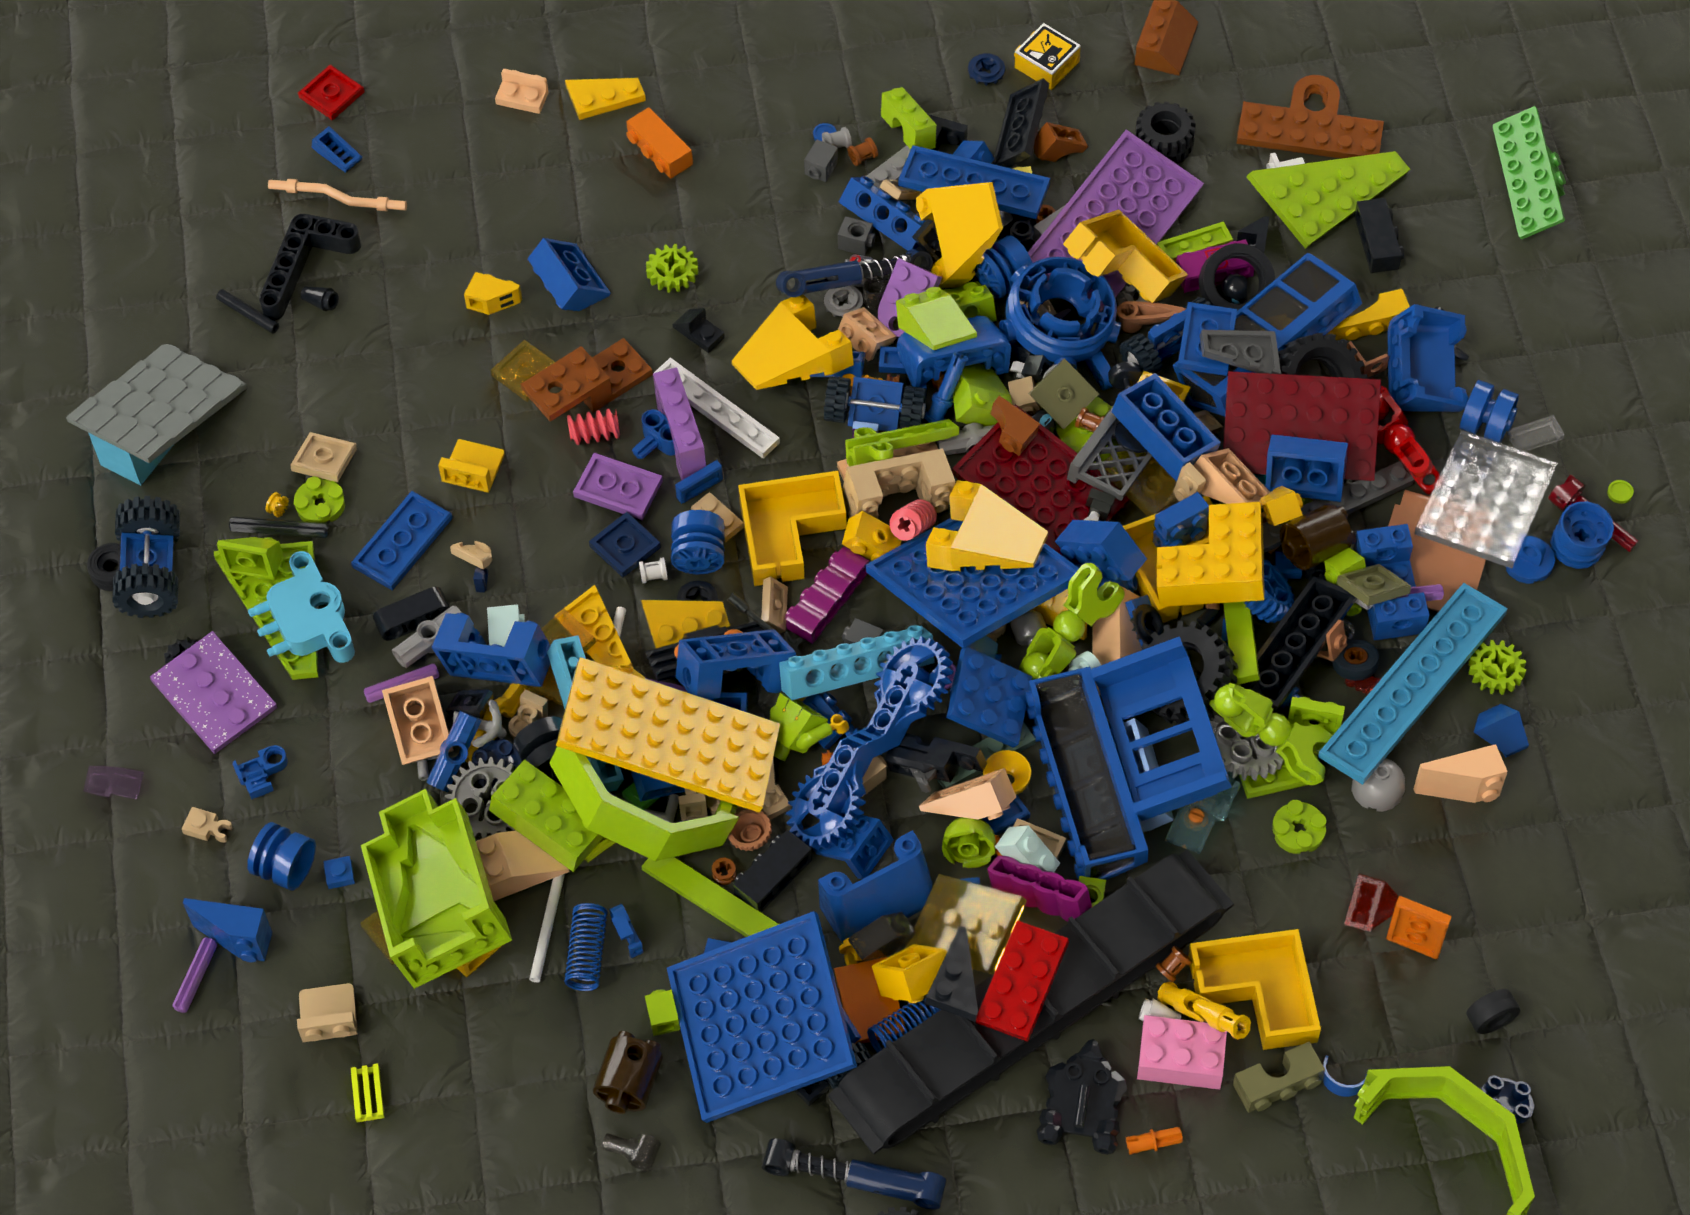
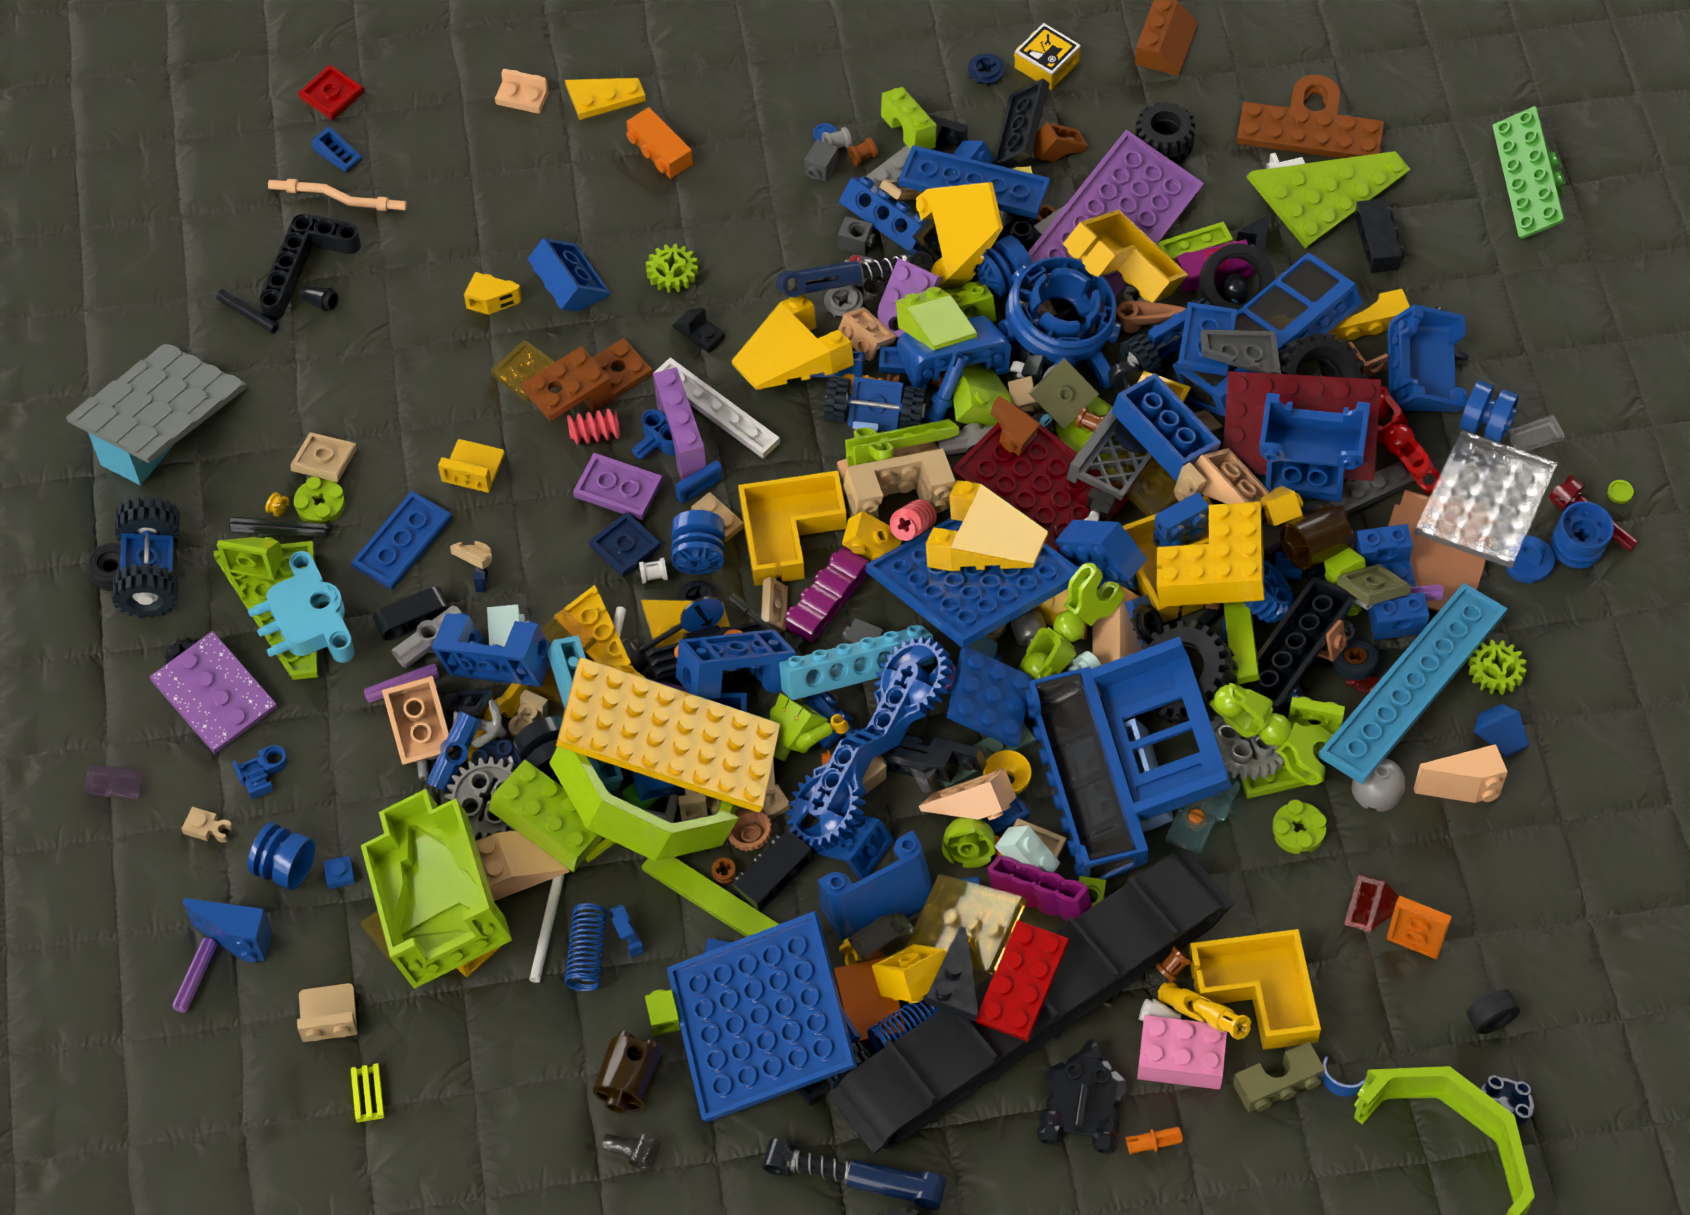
(696, 616): none -> piece
(1314, 435): none -> blue windscreen

